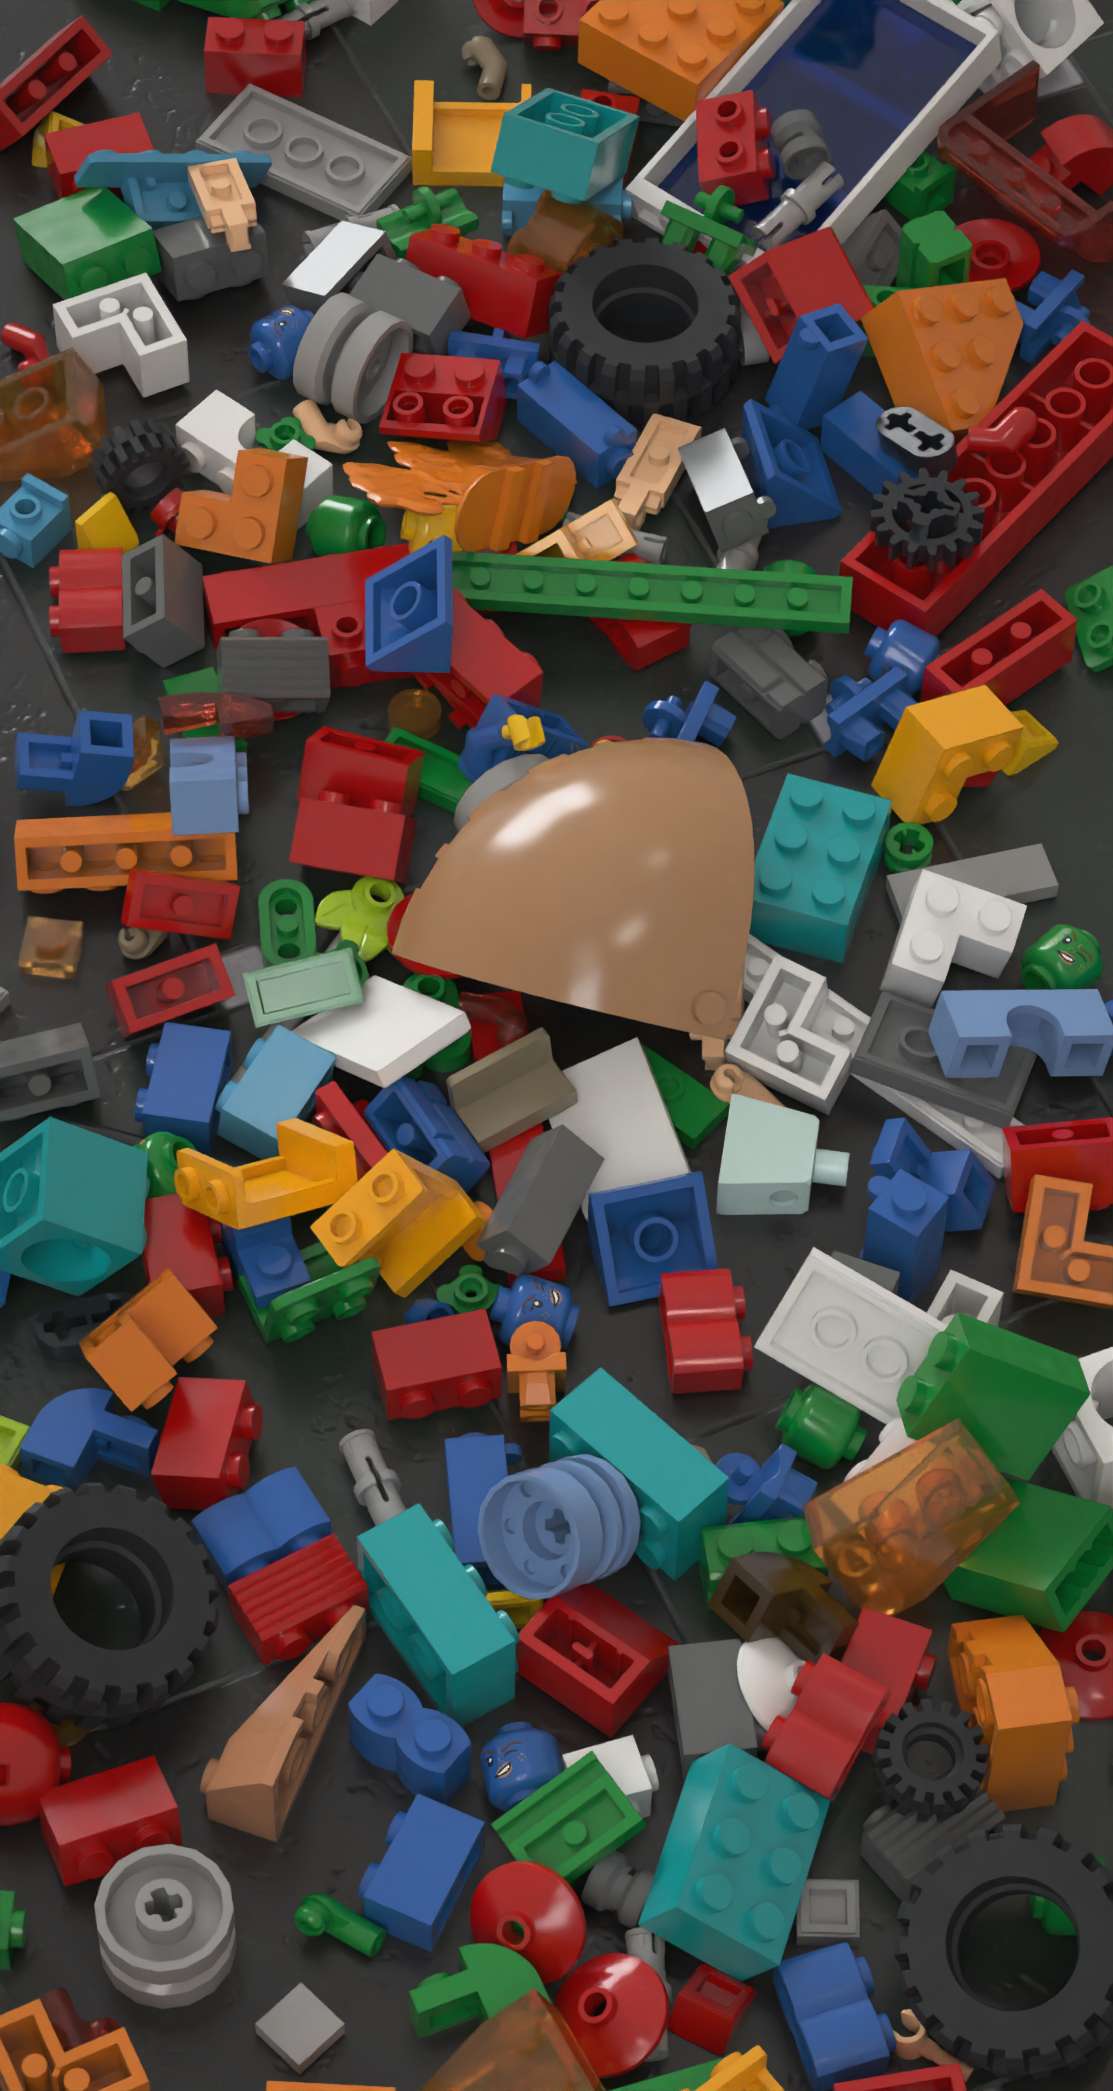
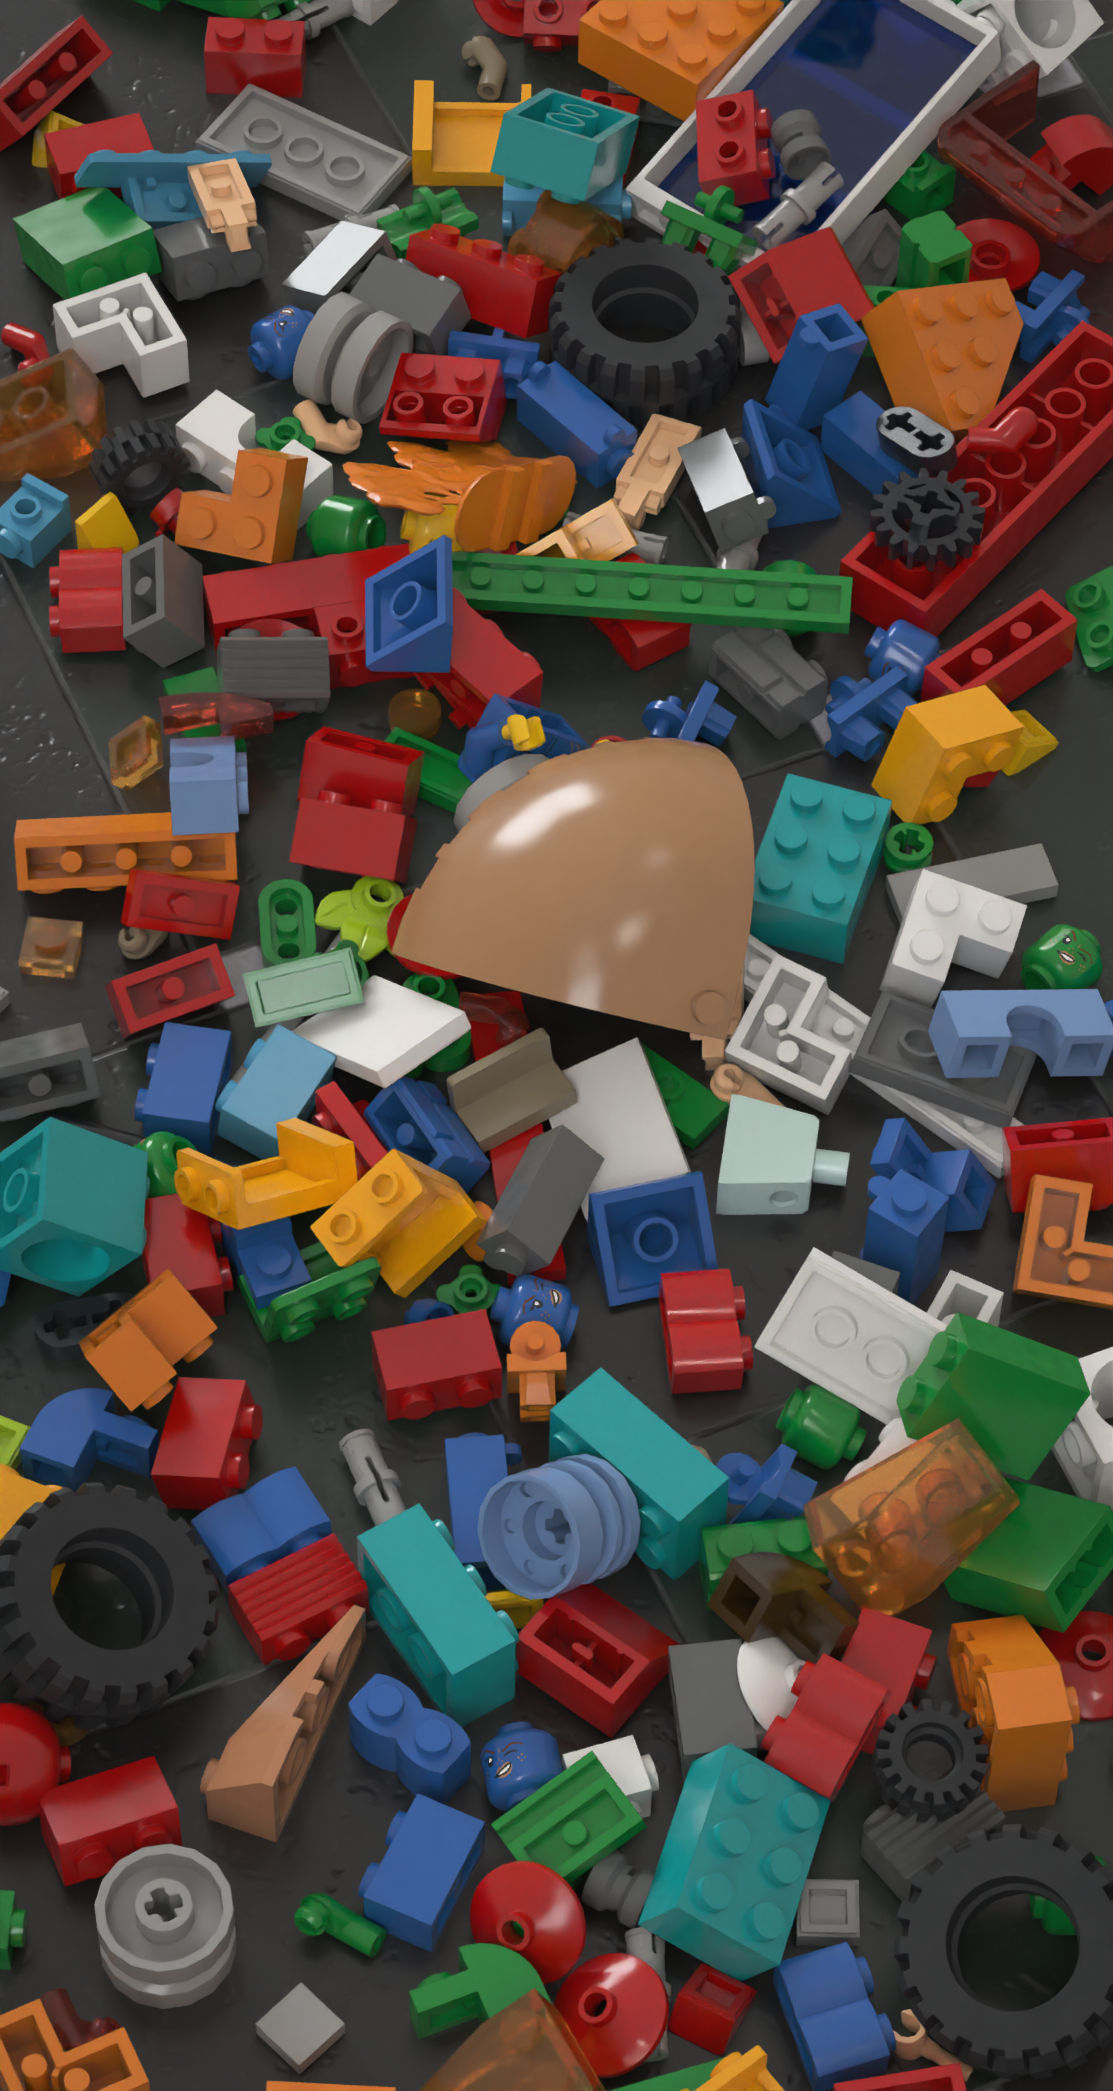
(84, 766): blue brick -> none

